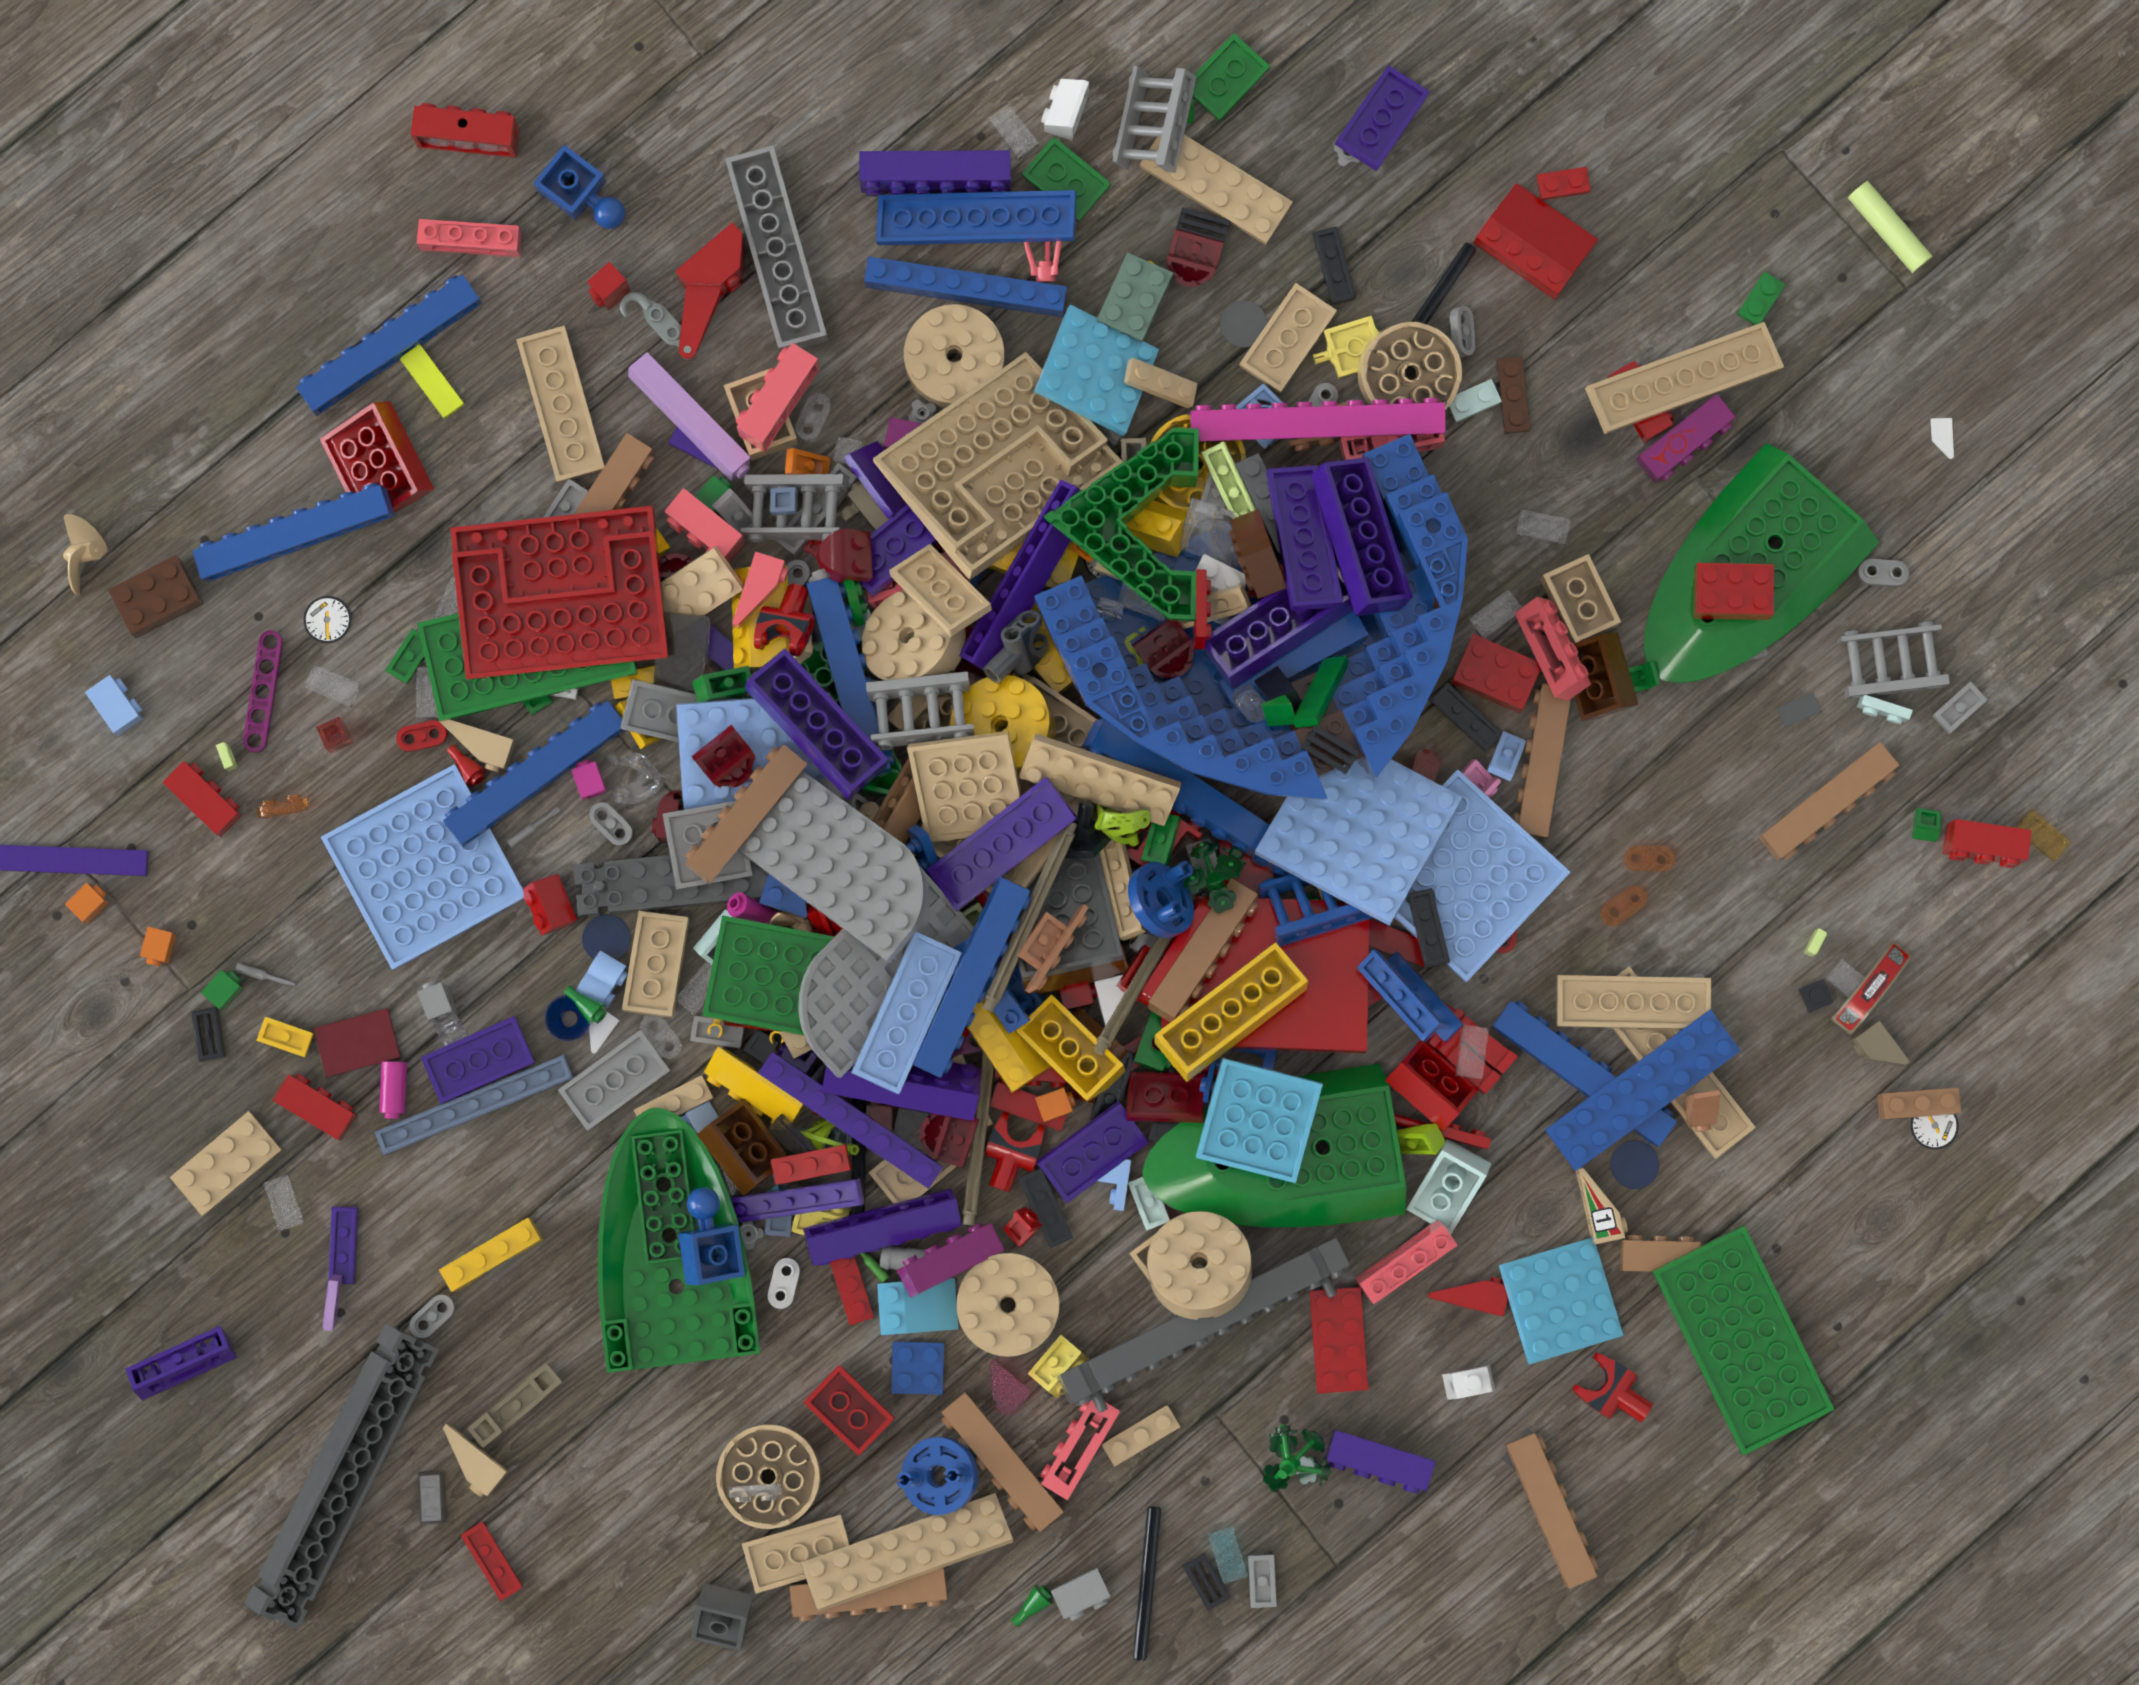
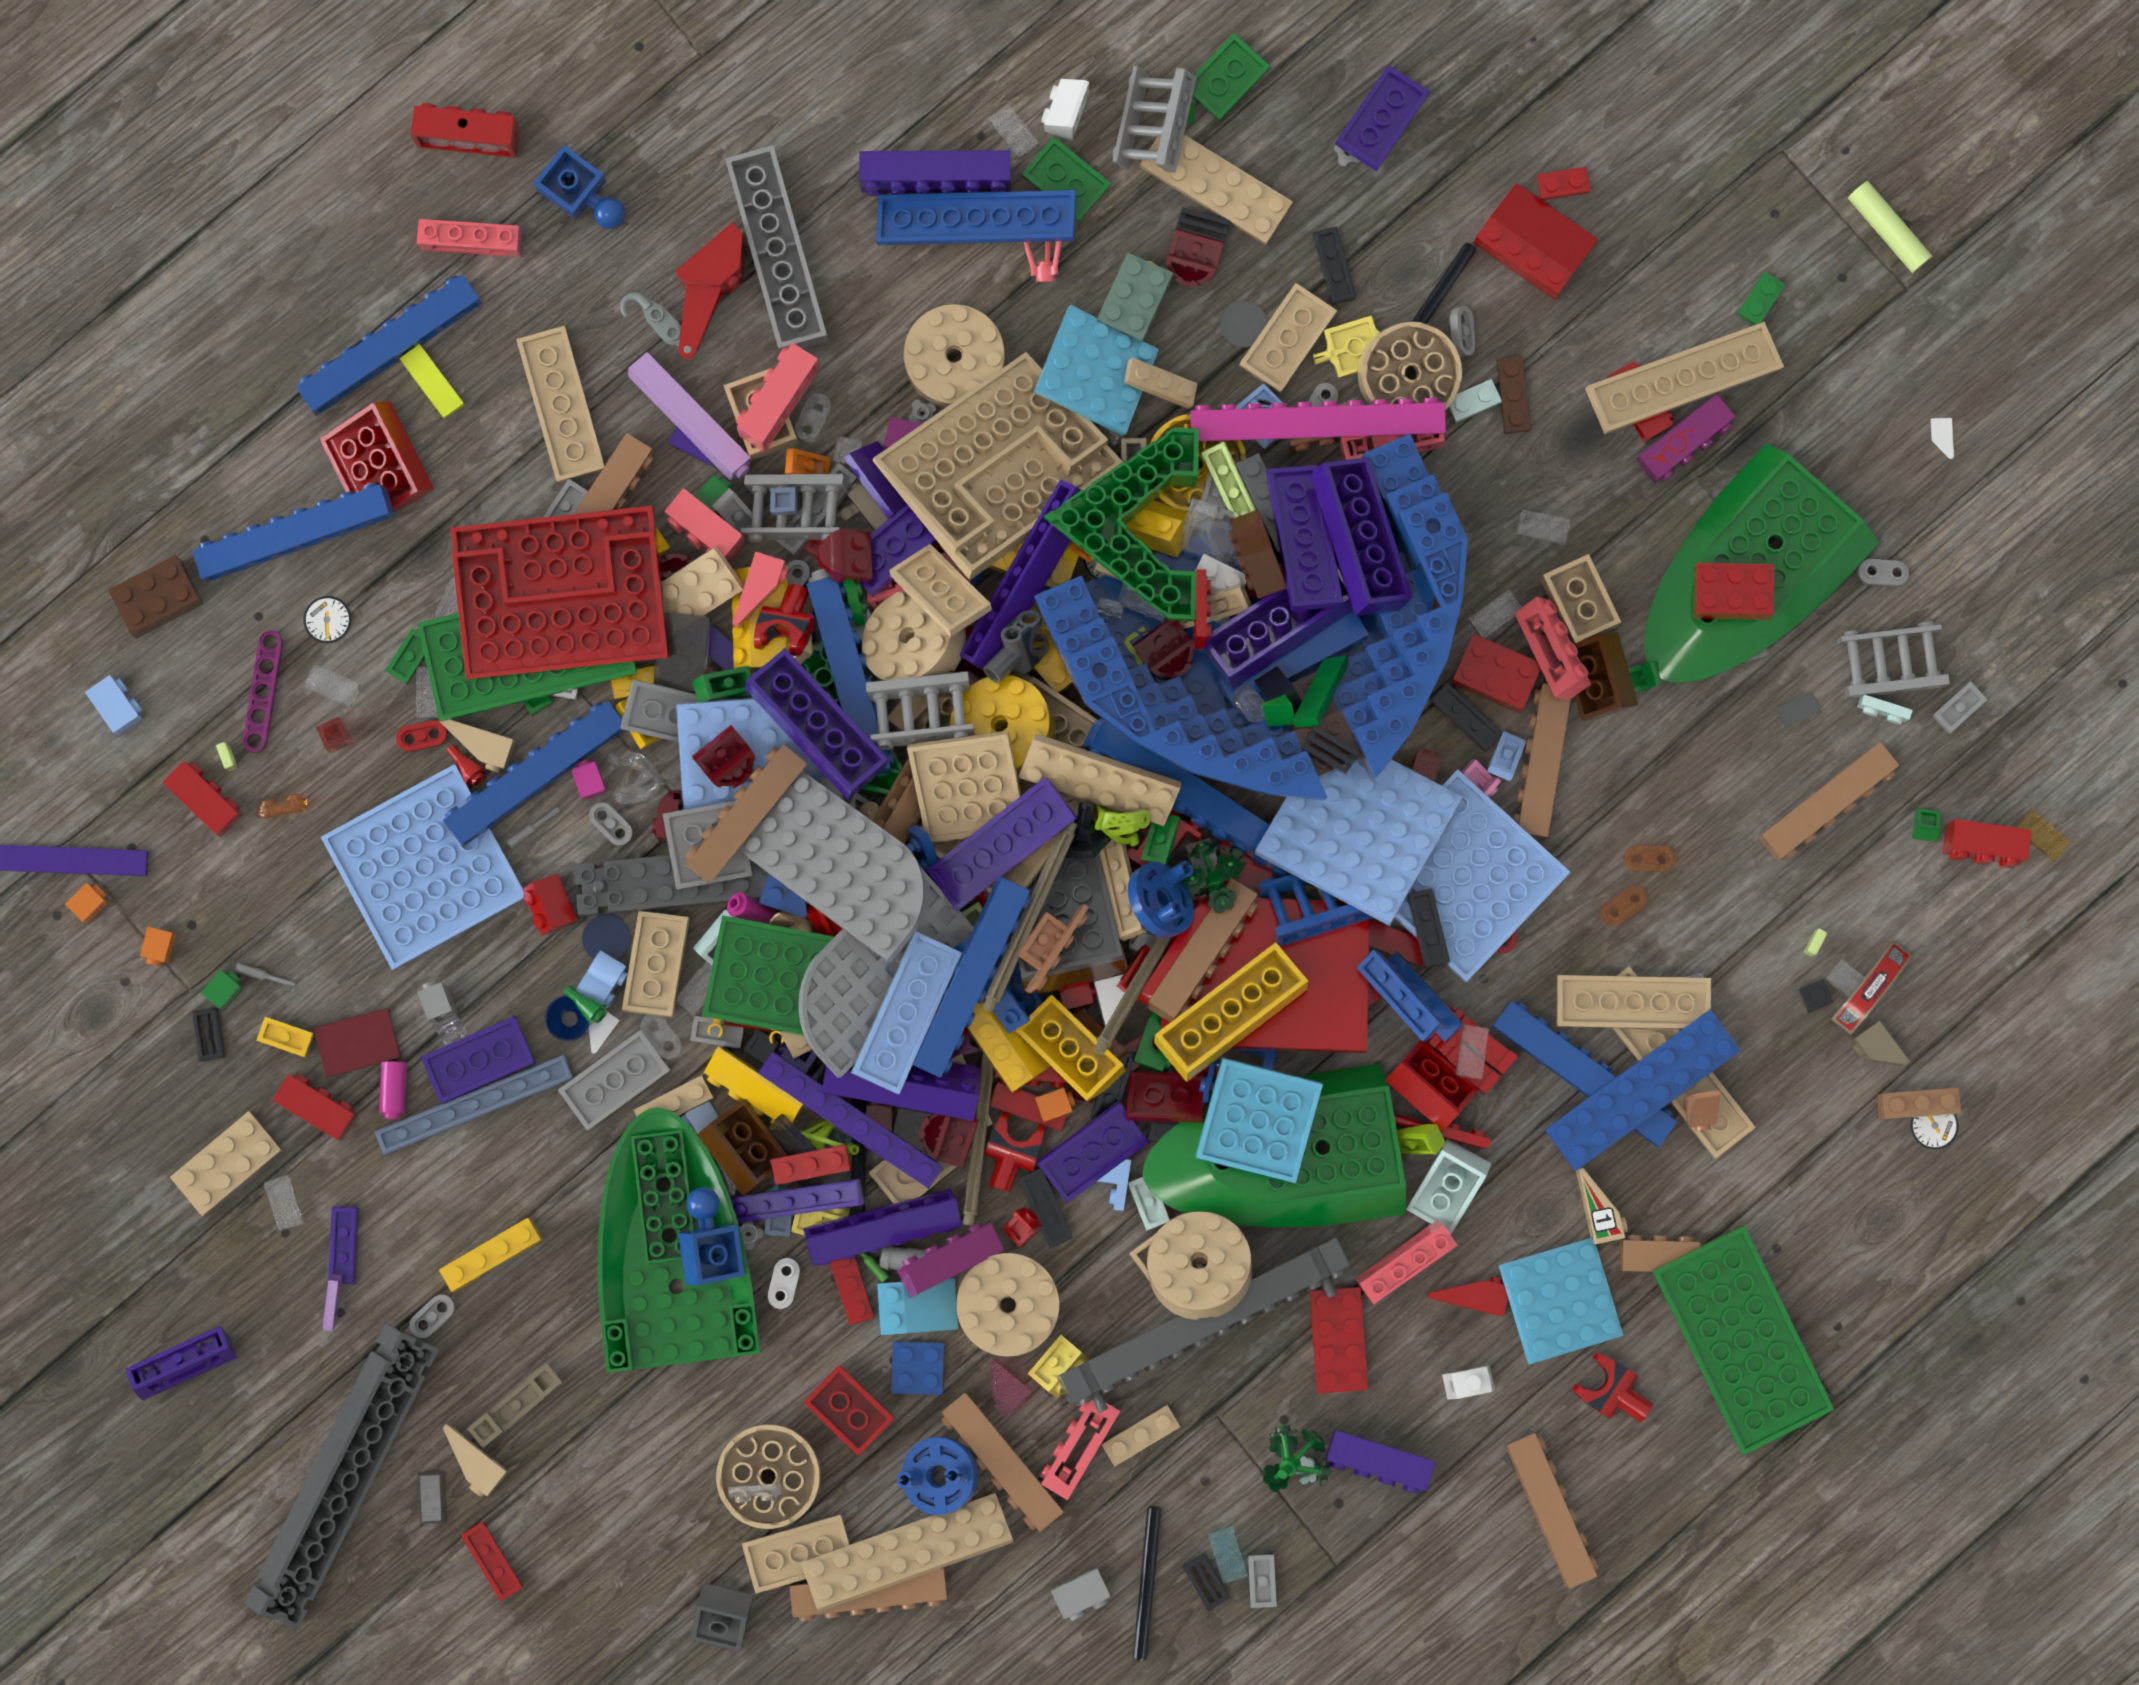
(85, 547): tan piece -> none
(608, 286): red brick -> none
(965, 286): blue brick -> none
(1036, 1601): green cone -> none
(1634, 1164): dark blue sticker -> none

